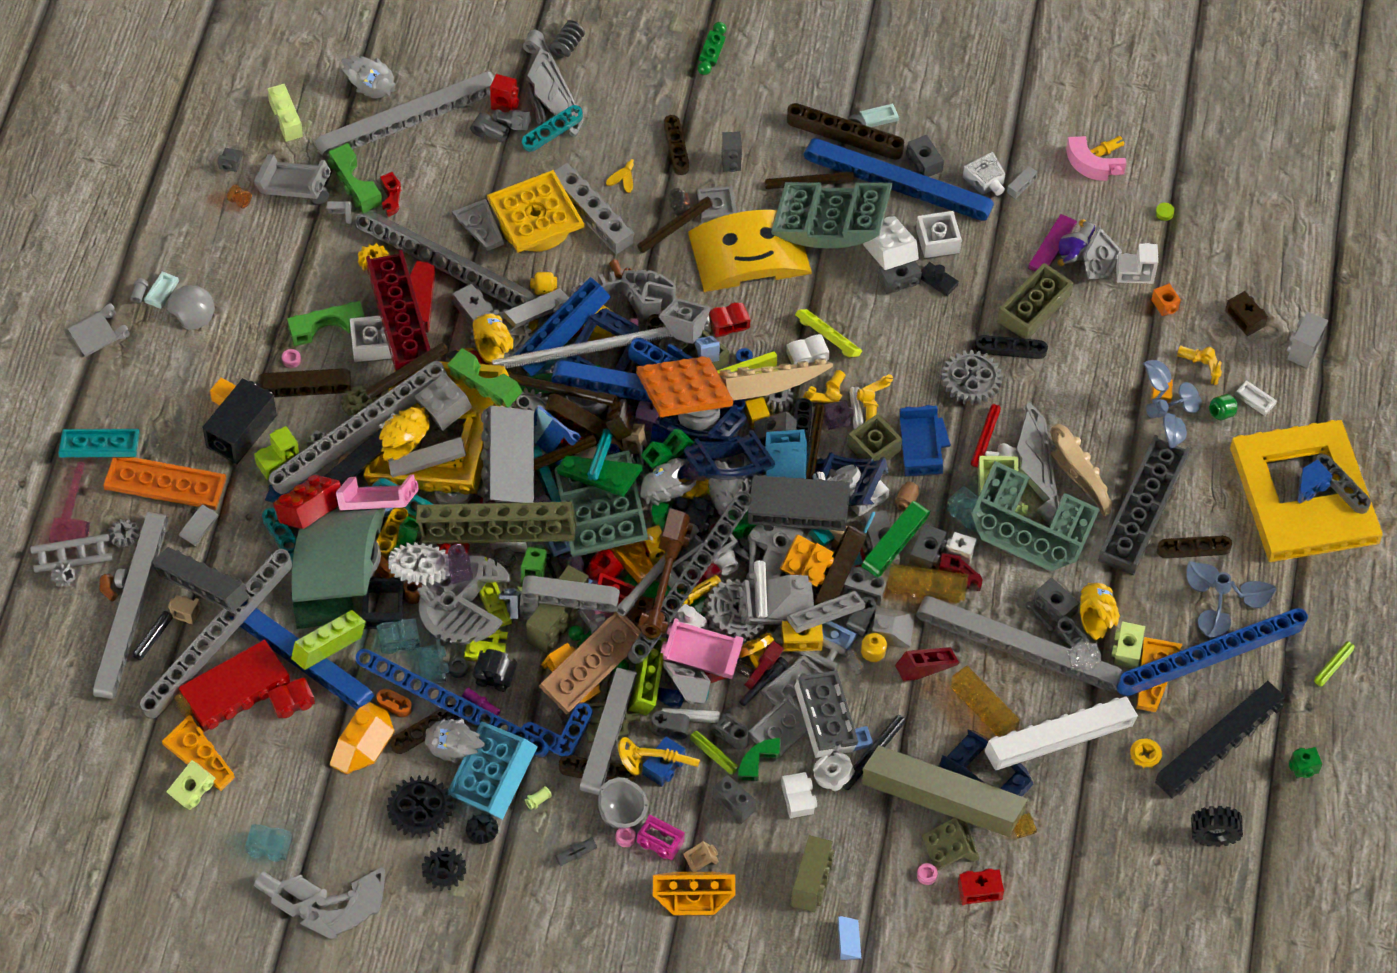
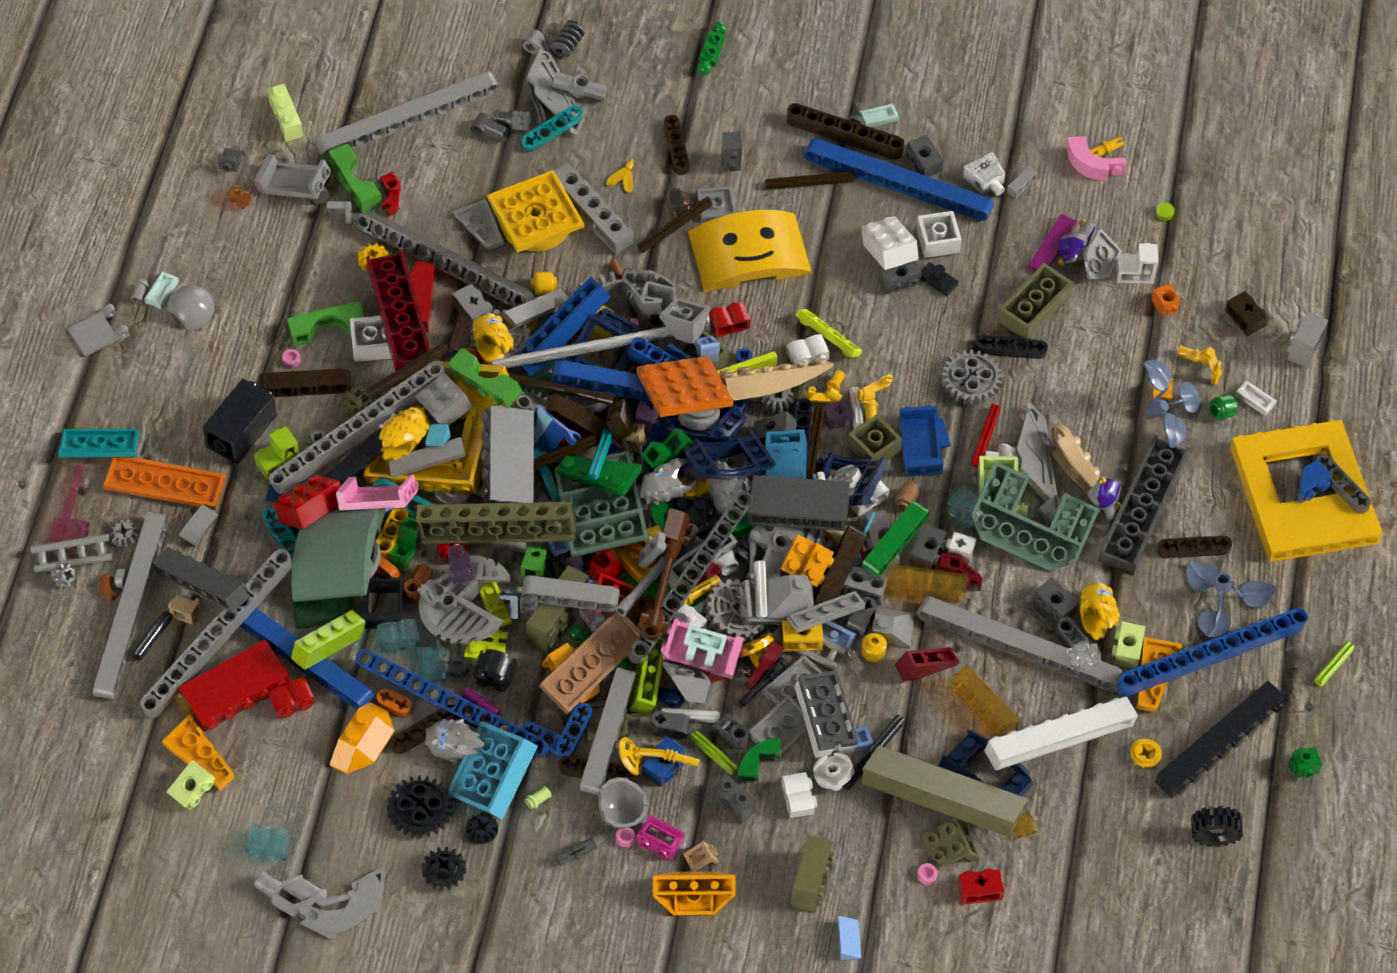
(221, 390): light orange brick -> none
(369, 76): light grey head -> none
(408, 559): white gear -> none
(437, 435): none -> medium azure slope
(504, 93): red brick -> none
(579, 86): none -> light grey piece
(652, 550): none -> light grey plate
(704, 640): none -> light aqua plate
(755, 410): yellow brick -> none
(822, 536): teal tile -> none
(831, 215): sand green slope -> none
(1104, 496): none -> piece

